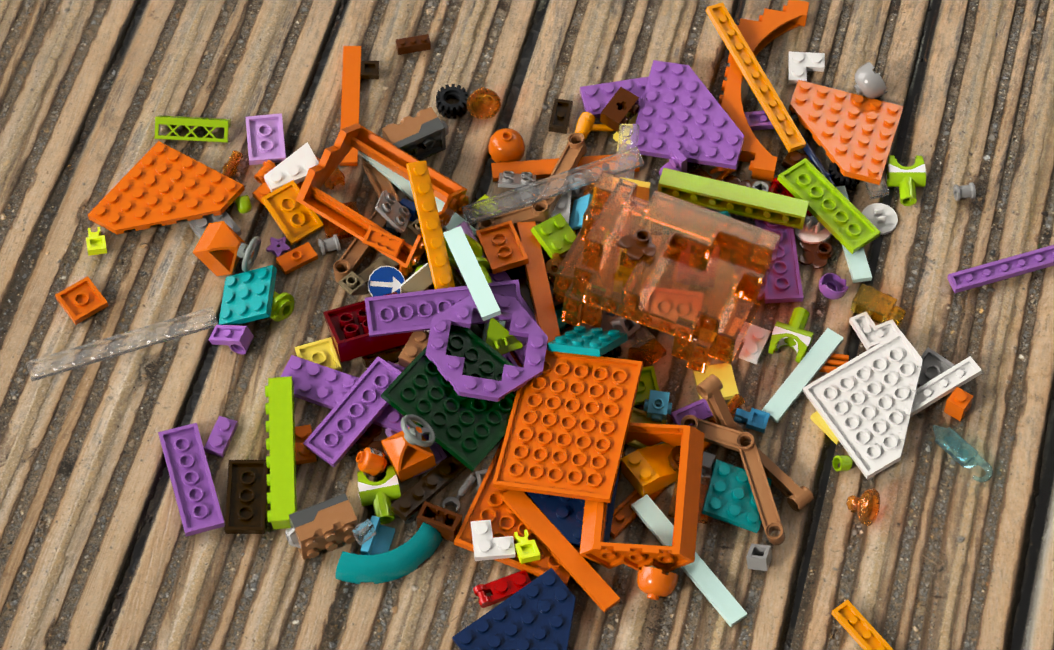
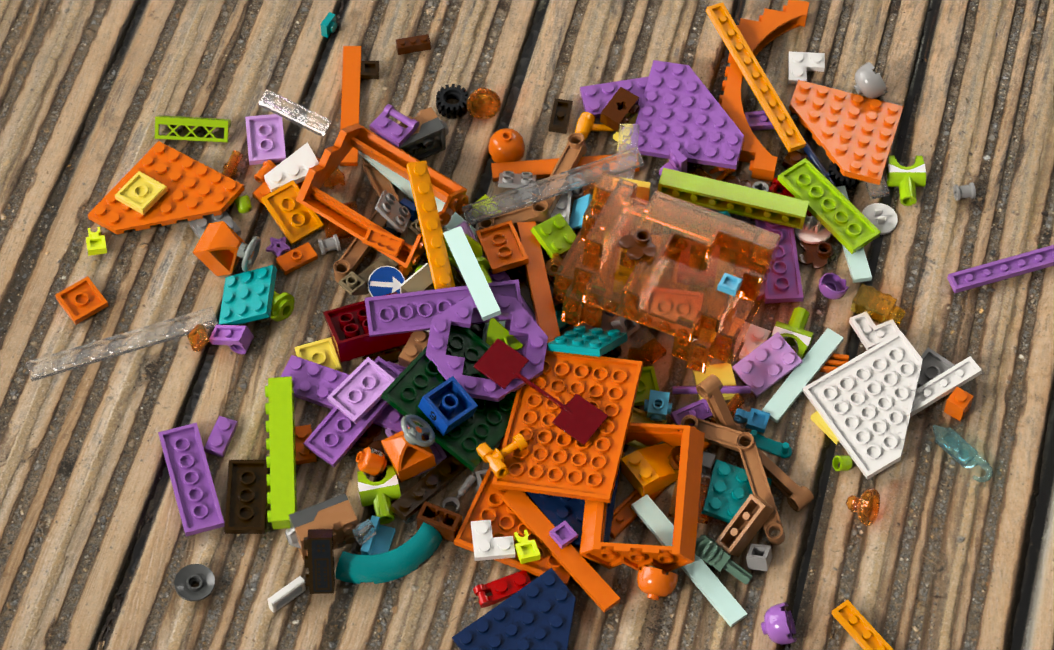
(141, 192): none -> light yellow tile
(192, 575): none -> dark grey dish
(198, 338): none -> clear orange plate
(286, 594): none -> white tile
(294, 113): none -> clear plate
(320, 561): none -> dark brown brick
(328, 25): none -> teal plate
(361, 390): none -> lavender plate
(391, 130): none -> medium lavender plate
(448, 405): none -> blue brick
(496, 457): none -> light orange bar
(563, 534): none -> medium lavender plate
(577, 418): none -> dark red hinge
(717, 557): none -> sand green gear
(725, 390): none -> medium lavender bar
(729, 284): none -> medium azure tile
(744, 525): none -> medium nougat brick
(767, 364): none -> lavender plate
(774, 447): none -> teal piece
(779, 624): none -> medium lavender cylinder

